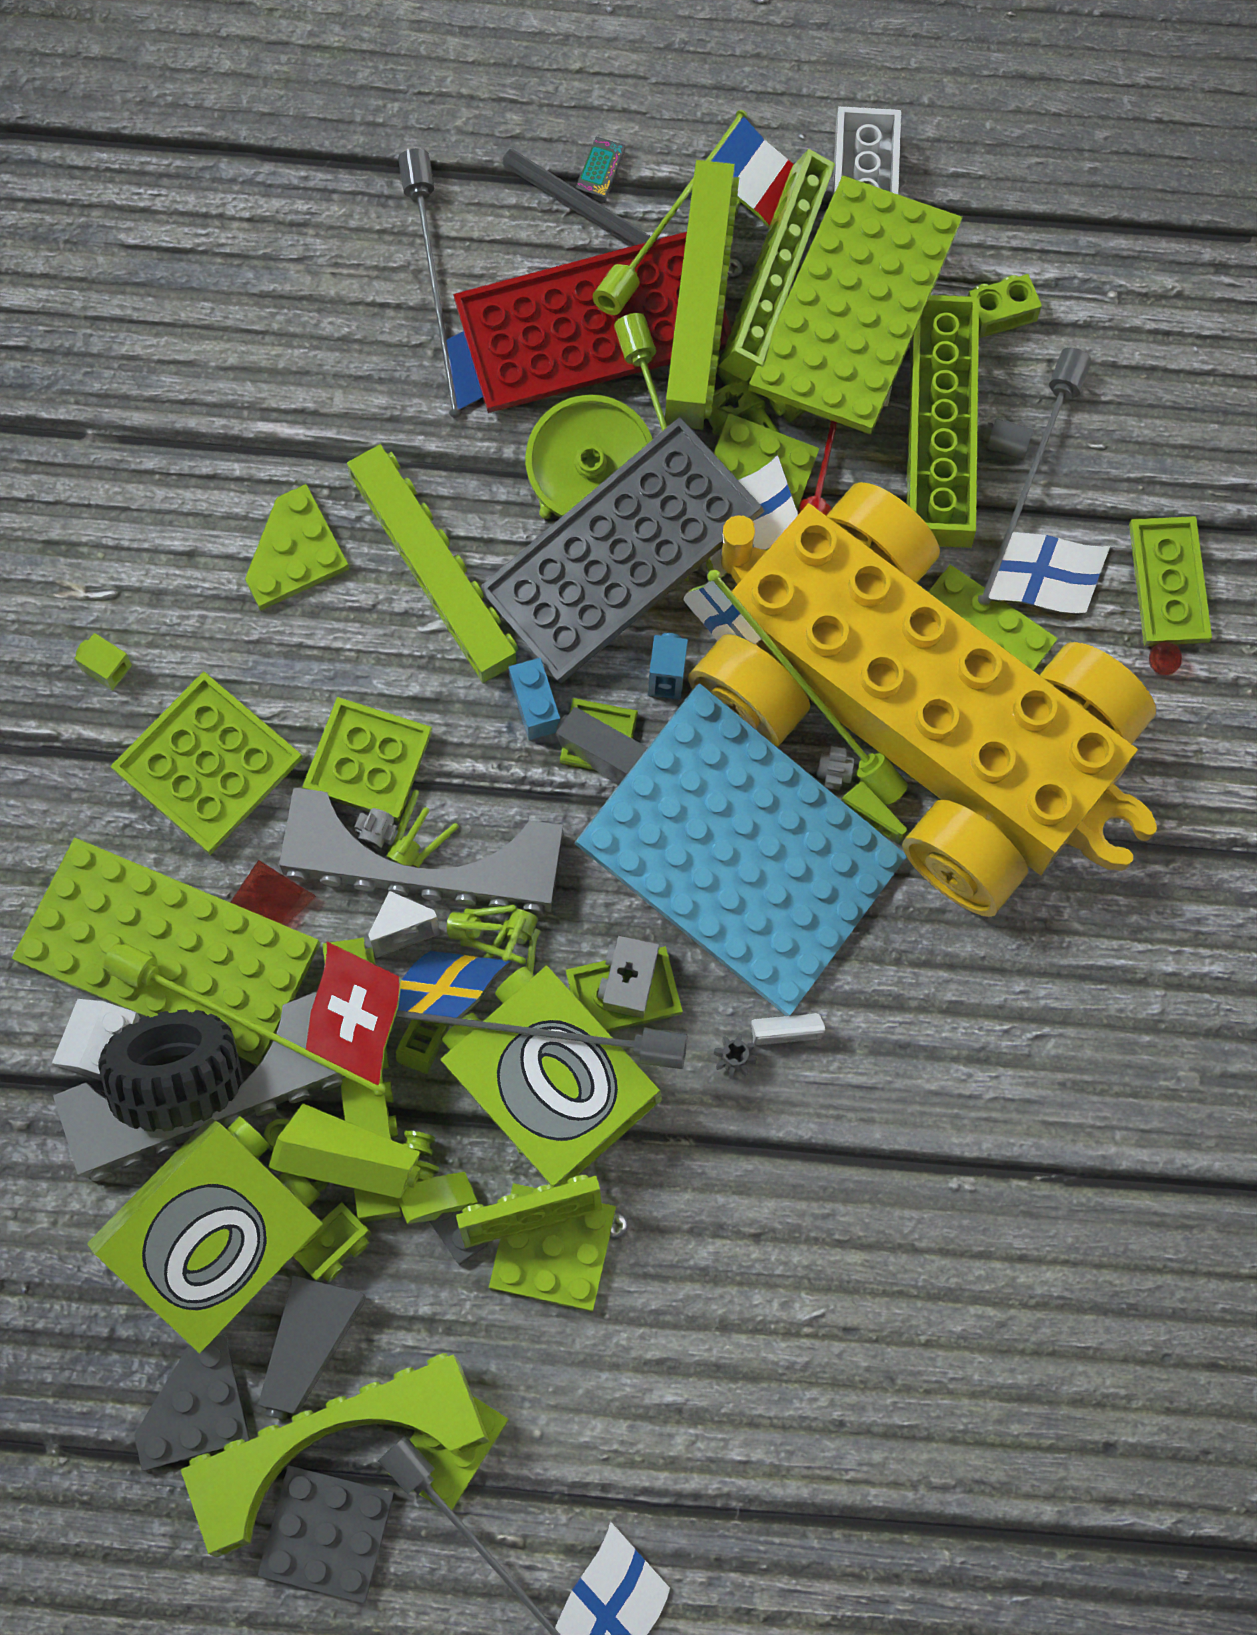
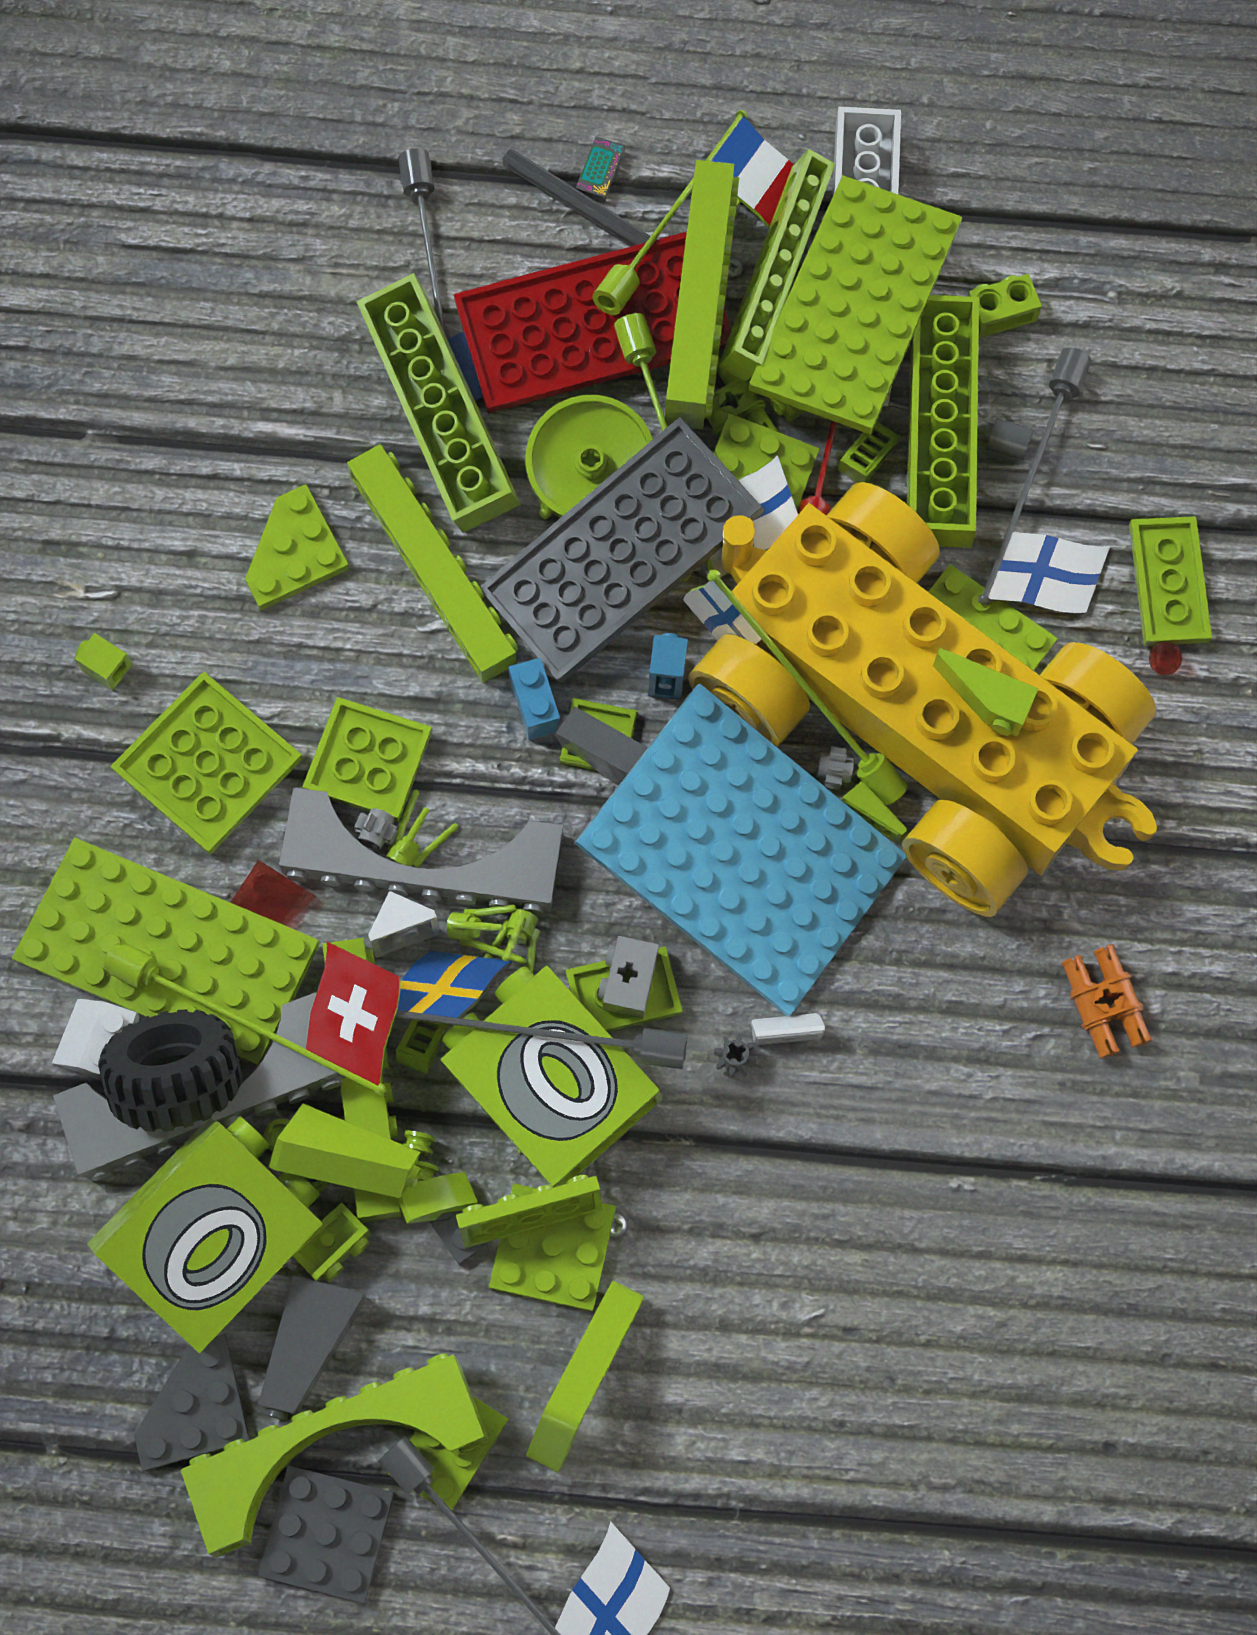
(438, 403): none -> lime brick
(583, 1376): none -> lime beam
(855, 470): none -> lime slope
(990, 694): none -> lime slope
(1098, 1016): none -> orange pin

